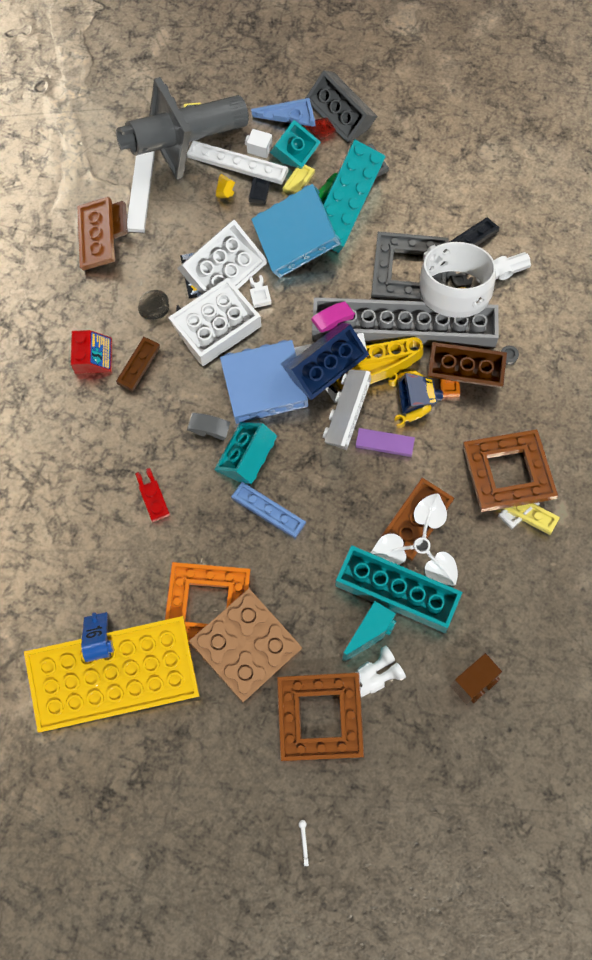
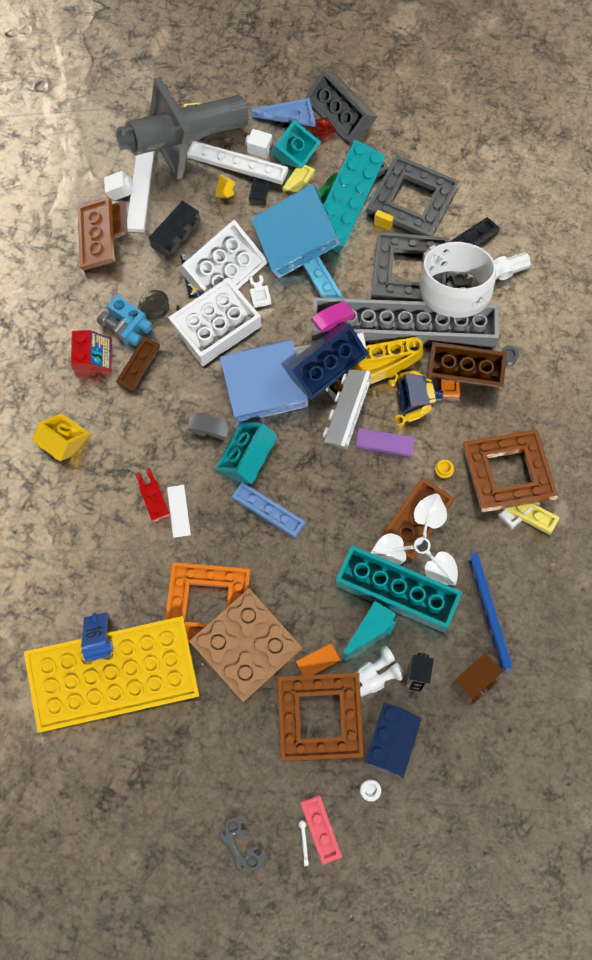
(60, 436): none -> yellow slope
(118, 185): none -> white brick
(130, 321): none -> dark azure hips
(175, 229): none -> black brick
(178, 511): none -> white sticker
(234, 827): none -> dark grey helmet
(318, 660): none -> orange tile
(321, 279): none -> medium azure plate
(321, 830): none -> coral tile
(370, 790): none -> white tile
(383, 220): none -> yellow tile
(393, 740): none -> dark blue slope
(405, 169): none -> dark grey plate
(419, 673): none -> black brick
(444, 469): none -> yellow plate
(490, 613): none -> blue tile

